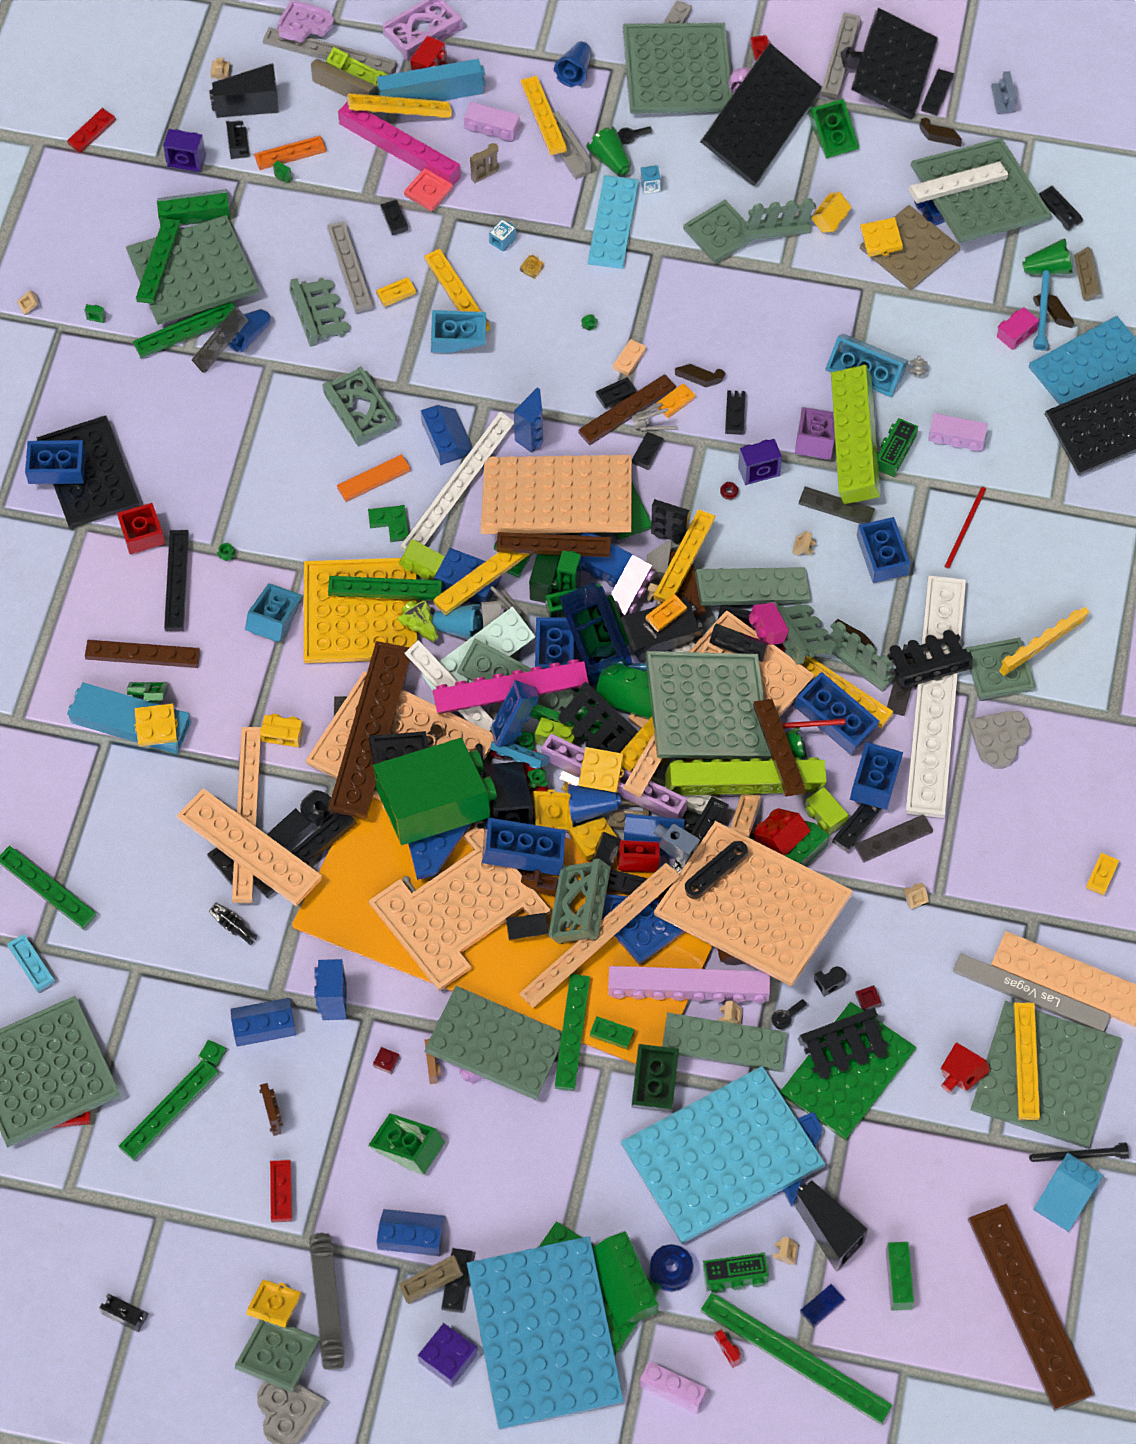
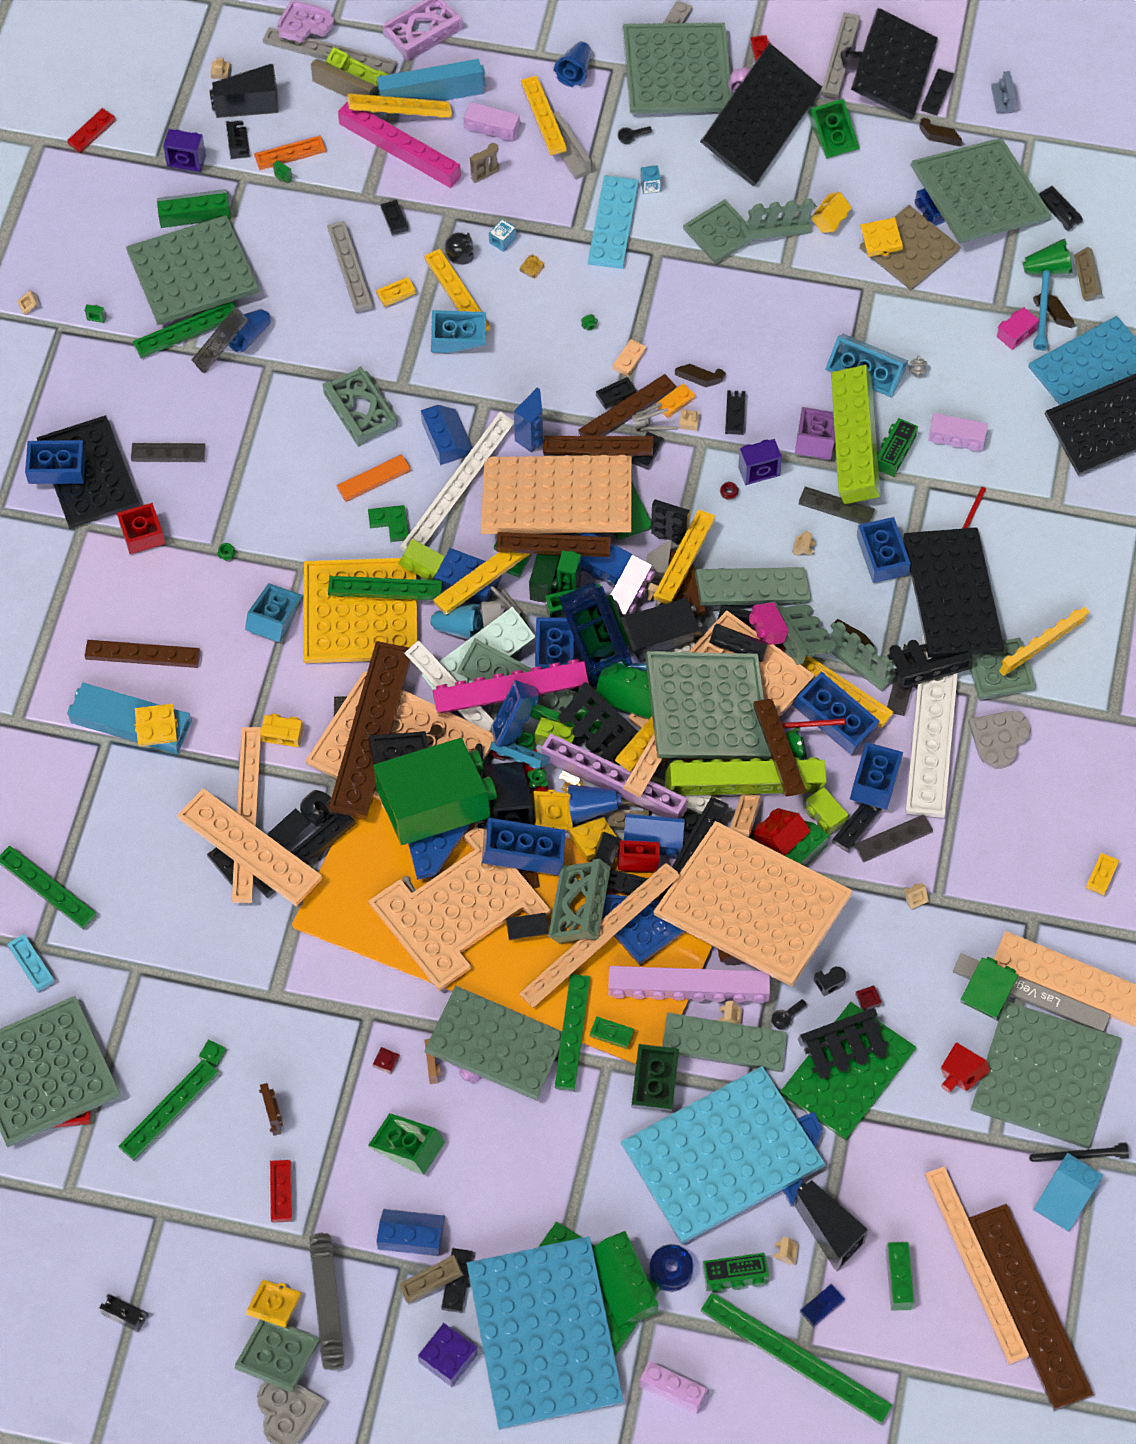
(150, 690): green plate -> none
(158, 261): green plate -> none
(168, 452): none -> clear smoke tile
(176, 580): black plate -> none
(232, 923): black hinge -> none
(262, 1022): blue slope -> none
(309, 319): sand green fence -> none
(331, 989): blue brick -> none
(419, 619): lime rock -> none
(428, 189): coral plate -> none
(429, 54): red brick -> none
(458, 248): none -> black helmet
(541, 883): reddish brown slope -> none
(598, 445): none -> reddish brown plate
(601, 769): yellow plate -> none
(610, 151): green cone -> none
(666, 613): light orange plate -> none
(677, 842): sand blue torso -> none
(689, 420): none -> tan tile
(716, 869): black plate -> none
(730, 1351): red plate -> none
(953, 592): none -> black plate
(958, 182): white plate -> none
(976, 1265): none -> light nougat plate
(989, 988): none -> green brick
(1026, 1061): yellow plate -> none

